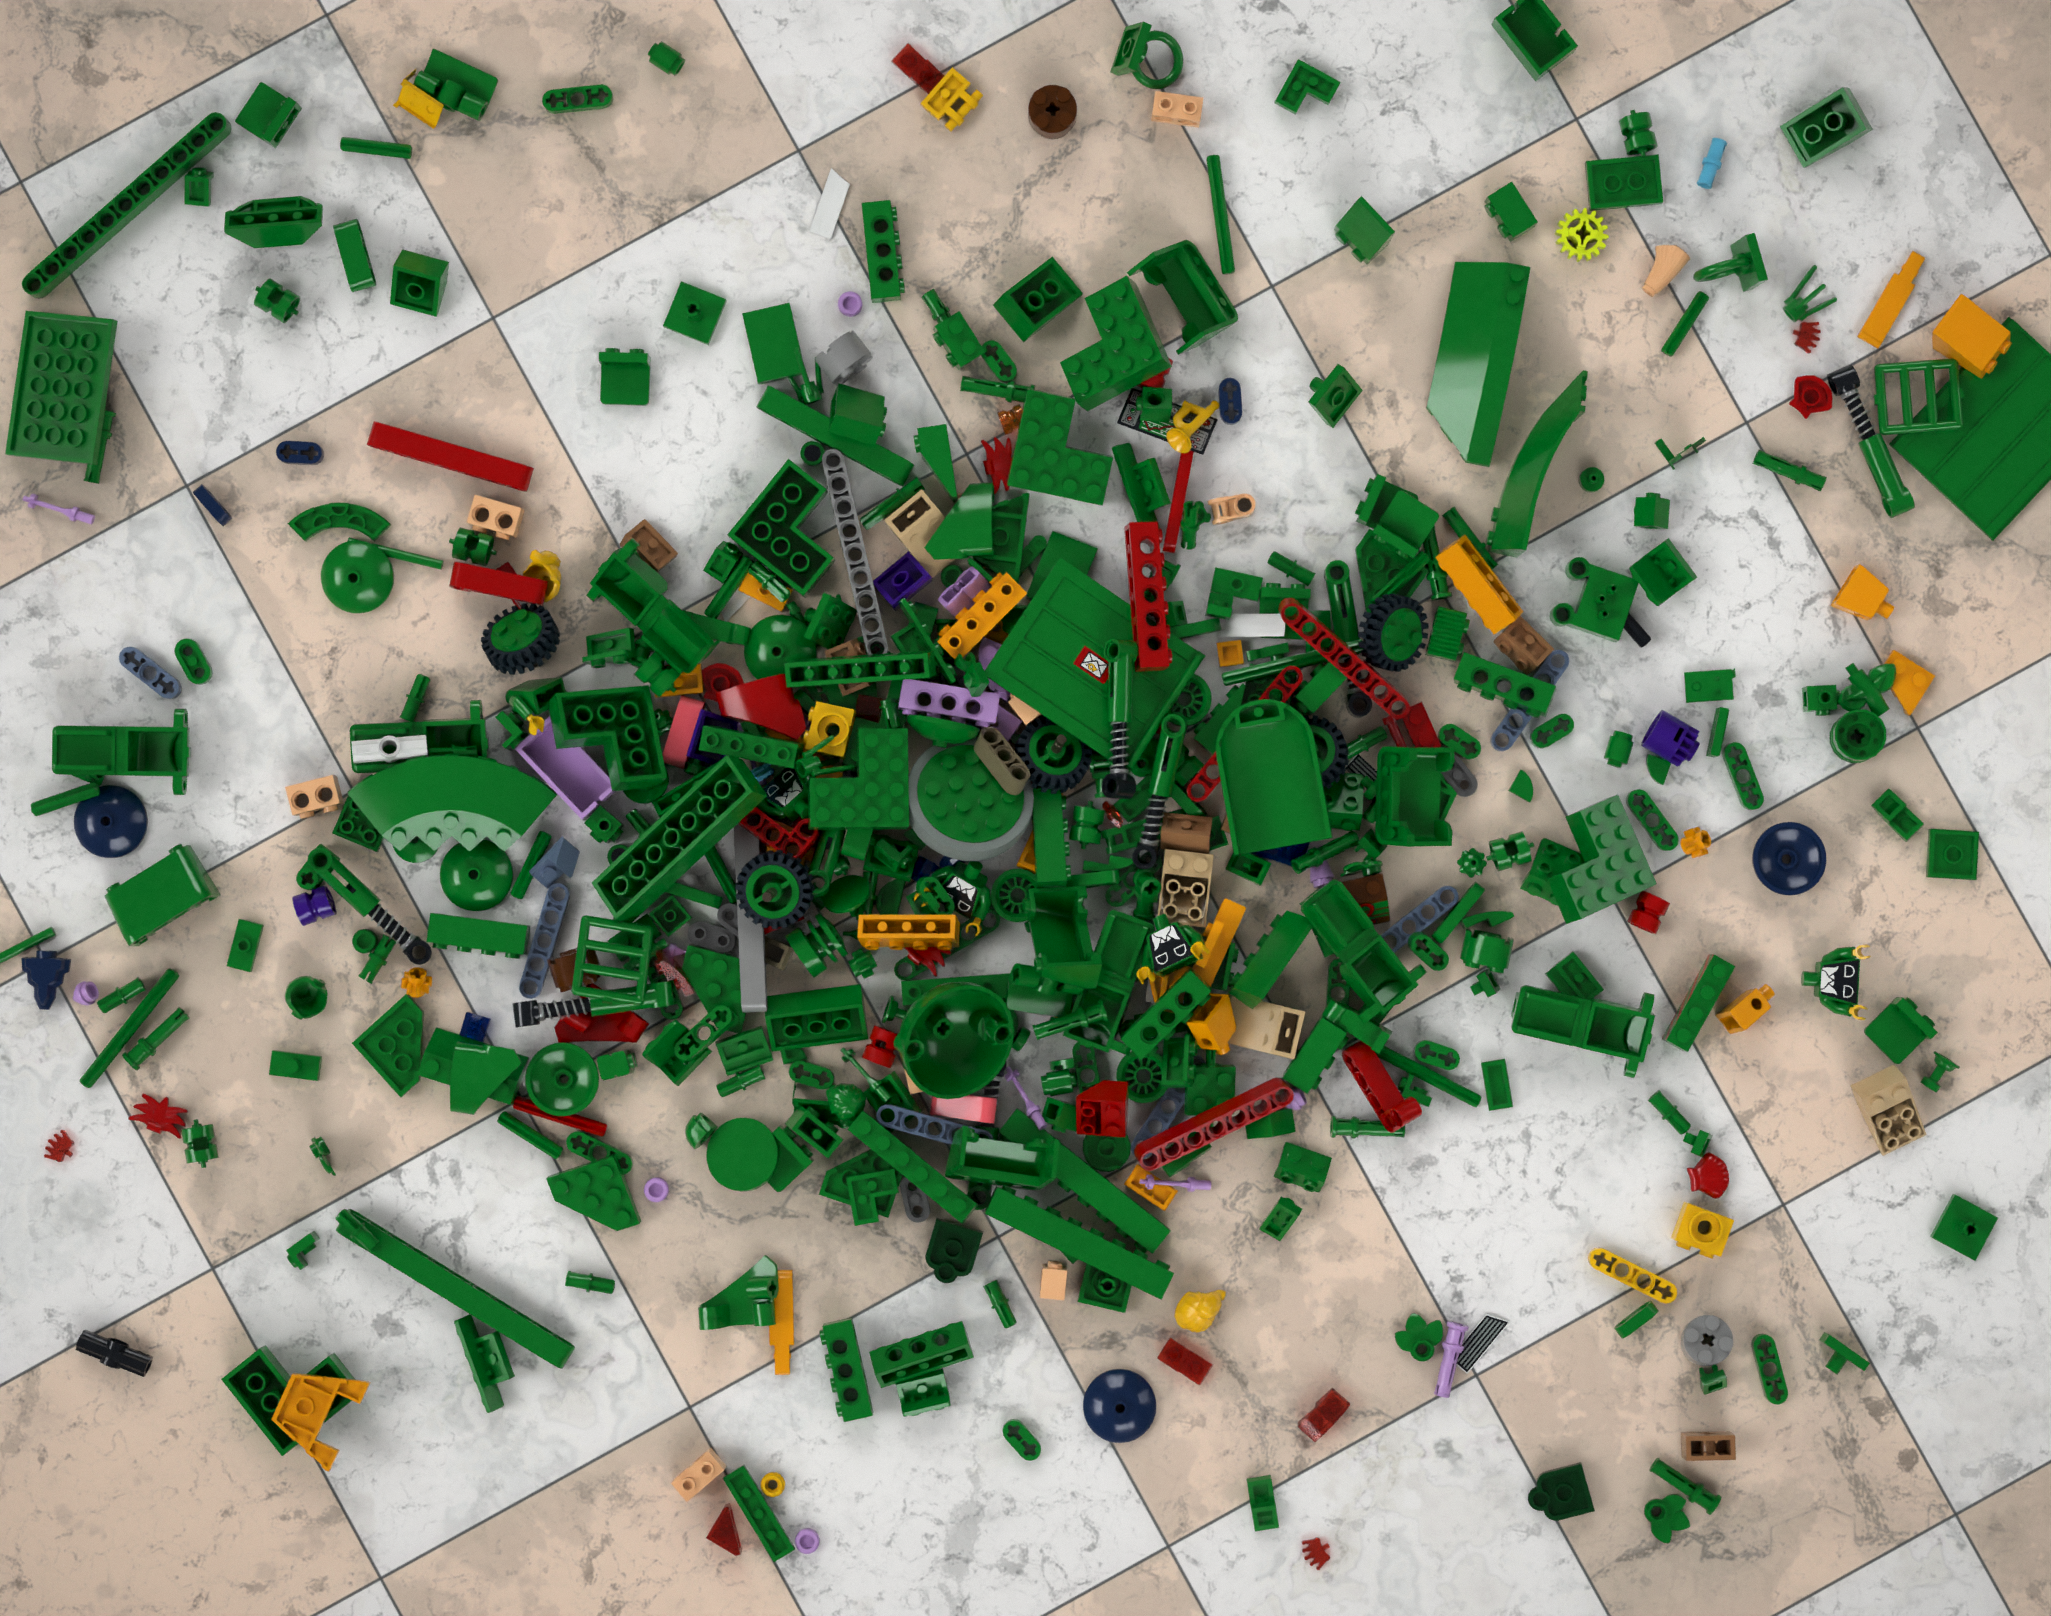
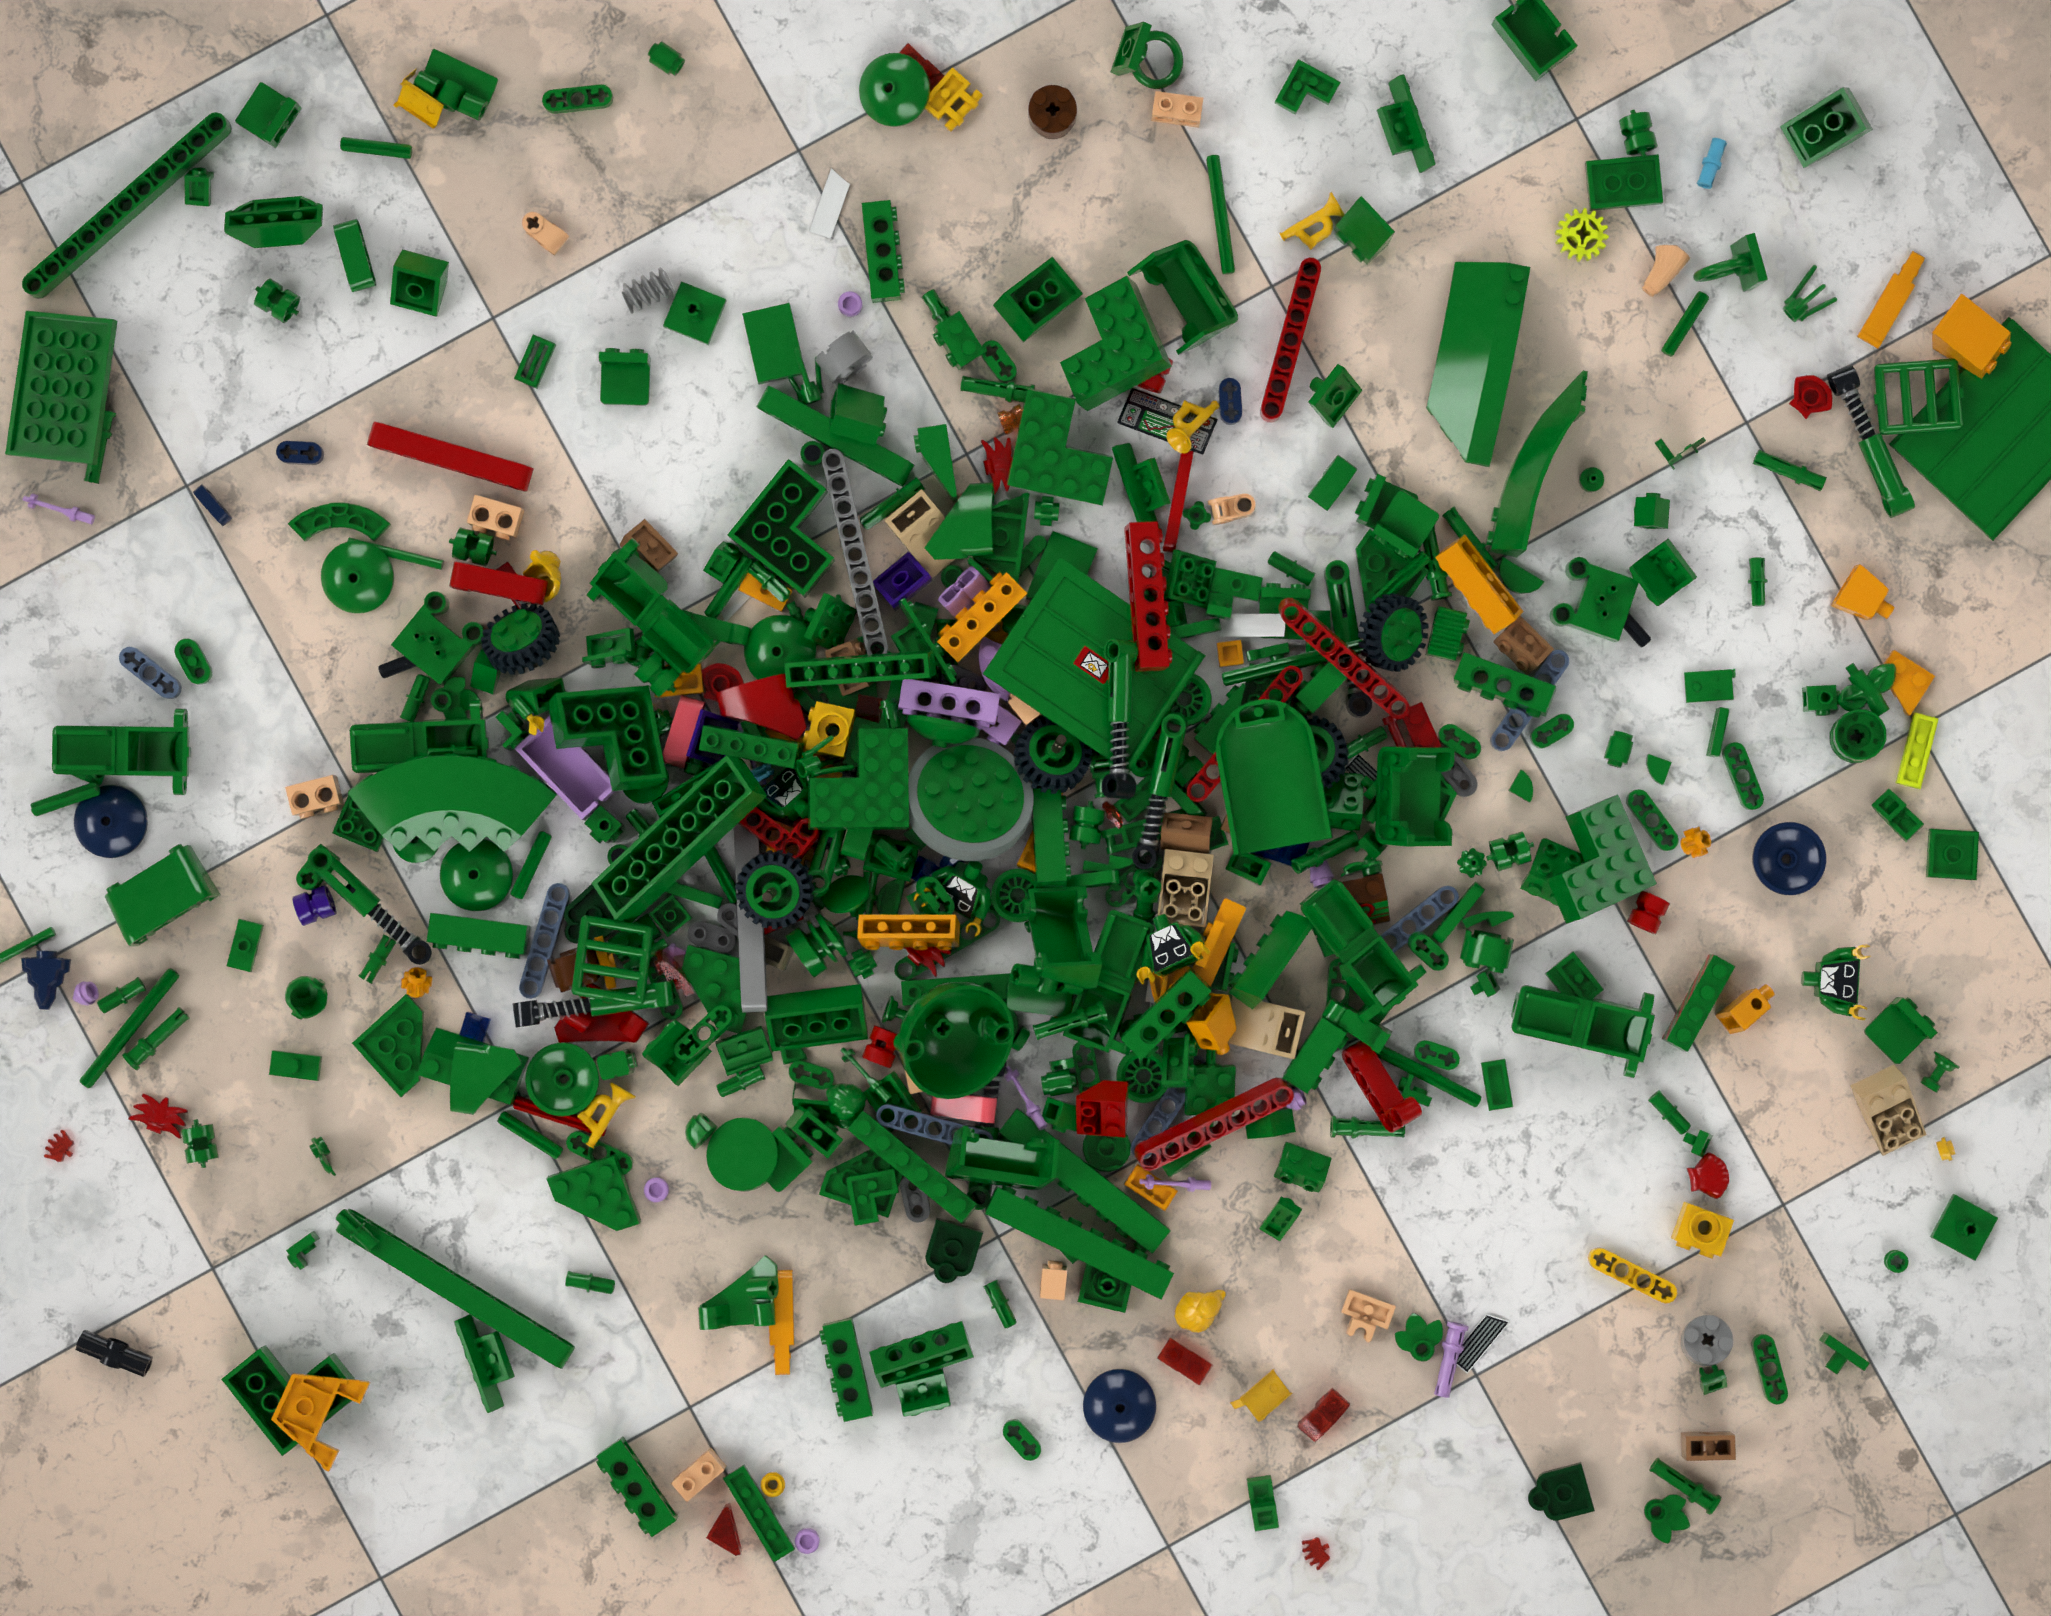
(365, 941): green tile -> none
(372, 750): white piece -> none
(431, 644): none -> green piece
(457, 697): none -> green plate
(484, 674): none -> green slope
(518, 377): none -> green tile
(547, 233): none -> light nougat piece
(558, 860): sand blue slope -> none
(588, 904): none -> dark green plate
(606, 960): none -> light orange plate
(619, 1096): none -> yellow piece
(622, 1452): none -> green brick
(647, 289): none -> light grey piece
(909, 90): none -> green dish
(975, 676): green plate -> none
(1001, 760): dark tan beam -> none
(1046, 511): none -> green gear
(1161, 411): green brick -> none
(1189, 525): green pin -> none
(1190, 579): none -> green tile
(1263, 1396): none -> yellow piece
(1290, 328): none -> red beam
(1323, 215): none -> yellow piece
(1332, 482): none -> green slope
(1366, 1313): none -> light nougat plate
(1404, 127): none -> green bracket
(1510, 212): green brick -> none
(1517, 578): none -> green tile
(1636, 1319): green beam -> none
(1671, 739): dark purple gear -> none
(1757, 580): none -> green axle
(1806, 336): clear red piece -> none
(1890, 1255): none -> green bush
(1917, 750): none -> neon yellow tile
(1945, 1149): none -> yellow plate

